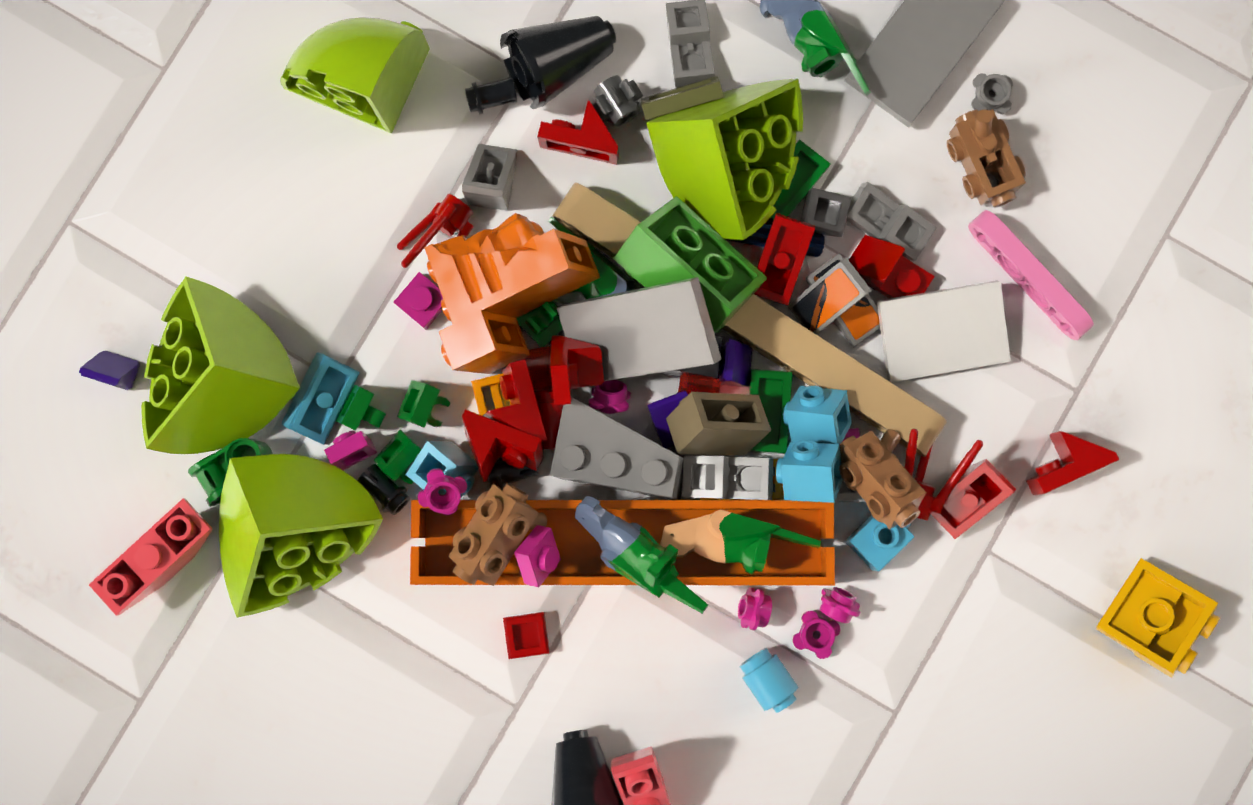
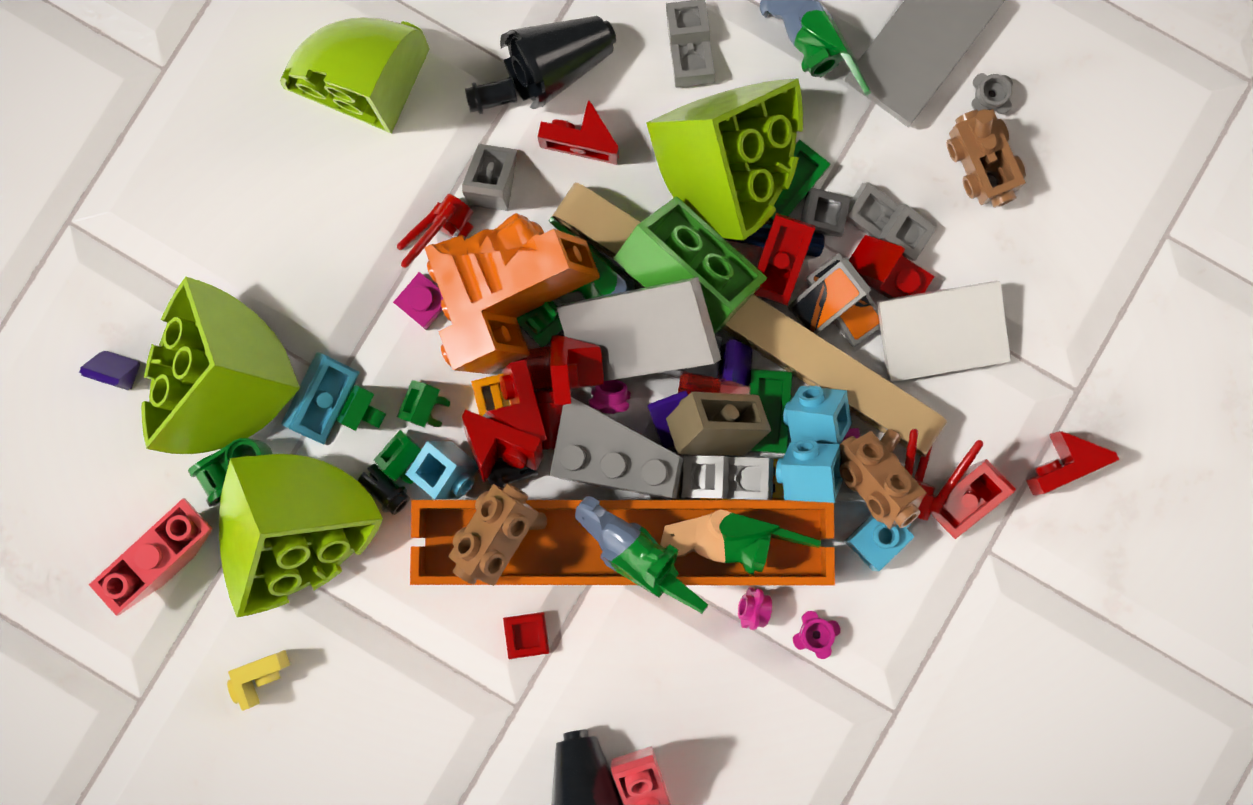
(262, 671): none -> light yellow bracket
(350, 449): dark pink plate -> none
(444, 503): dark pink plate -> none
(537, 556): dark pink plate -> none
(617, 100): dark grey gear -> none
(681, 97): olive tile -> none
(769, 681): medium azure brick -> none
(839, 604): dark pink plate -> none
(1030, 275): bright pink beam -> none
(1159, 618): yellow plate -> none

